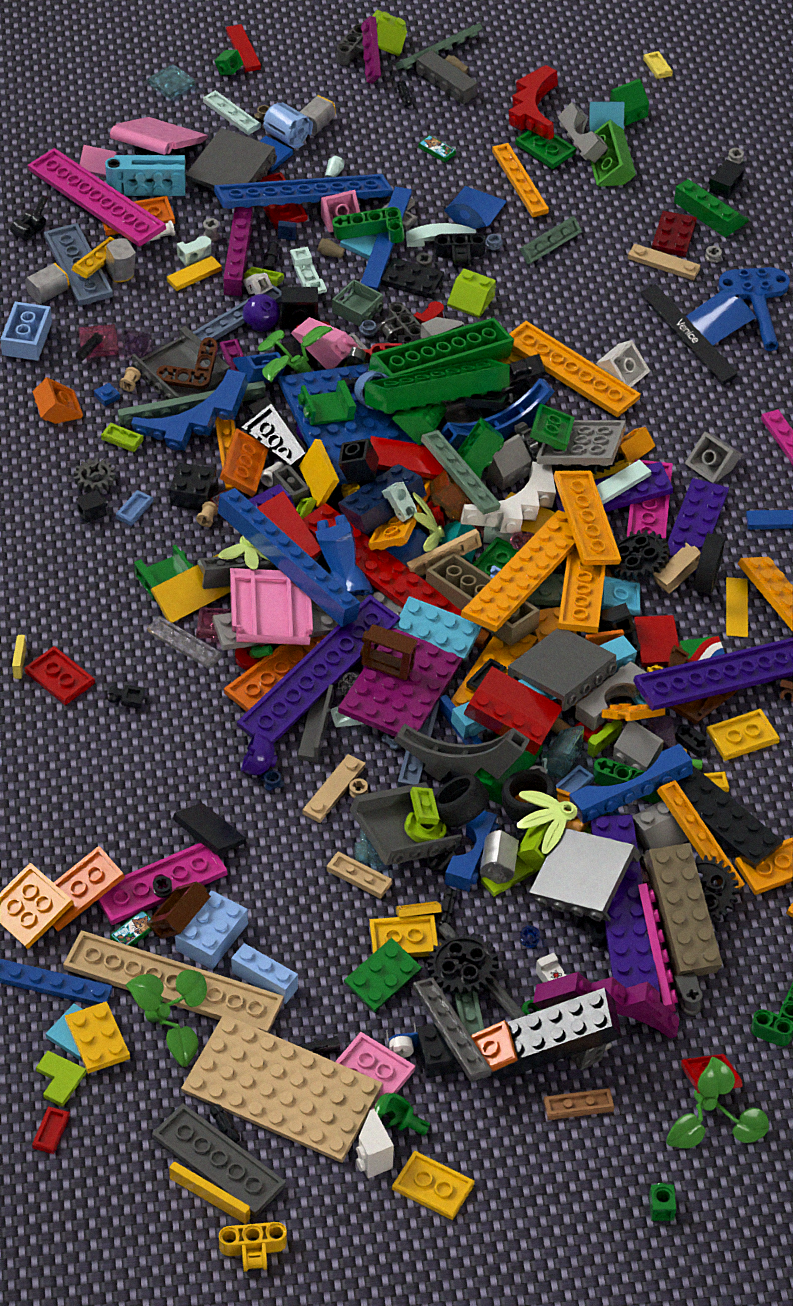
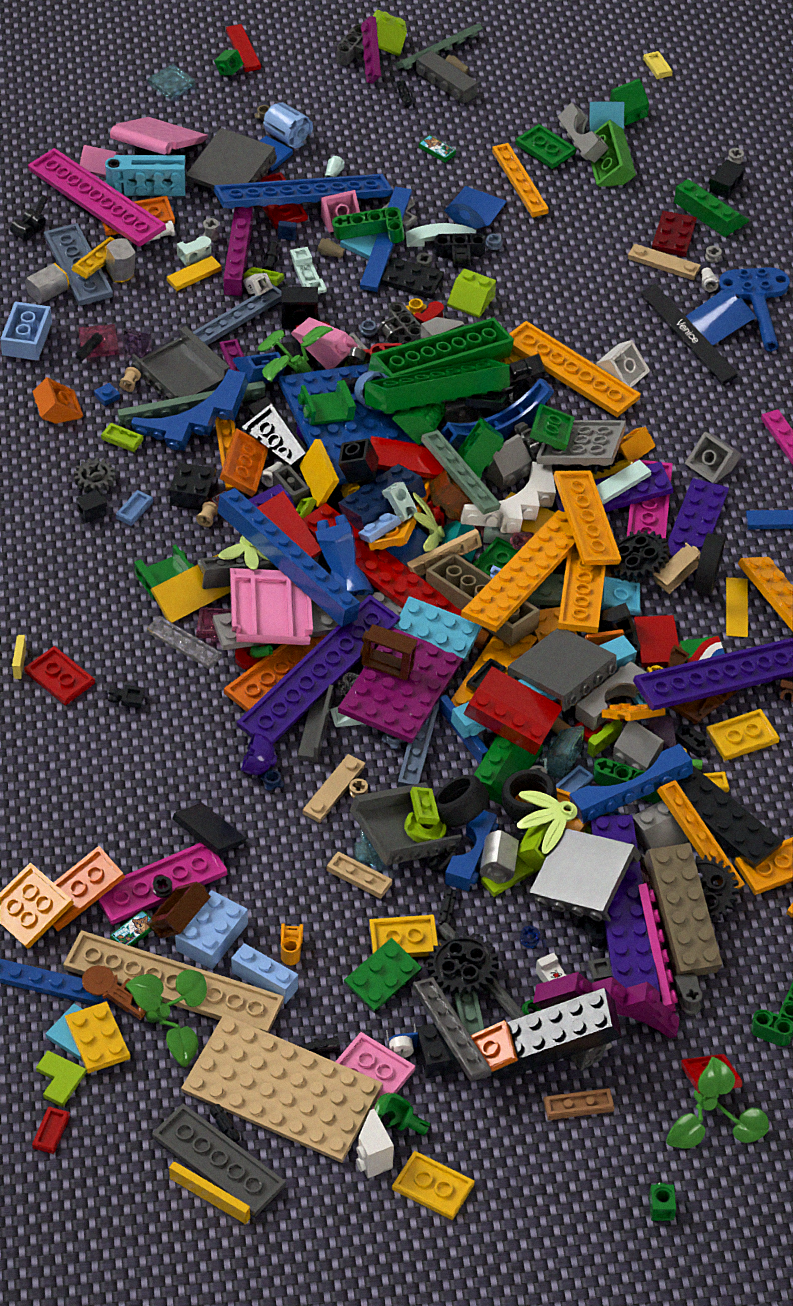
(101, 981): none -> dark orange piece
(198, 372): reddish brown beam -> none
(231, 112): light aqua tile -> none
(255, 1251): yellow piece -> none
(261, 312): dark purple cylinder -> none
(291, 943): none -> light orange piece
(320, 112): flat silver piece -> none
(360, 303): sand green piece -> none
(380, 527): none -> light blue plate
(416, 305): none -> yellow plate
(418, 909): yellow tile -> none
(441, 756): dark grey arch -> none
(525, 102): red arch -> none
(550, 240): sand green plate -> none
(599, 969): none -> dark grey plate
(709, 280): none -> white cone

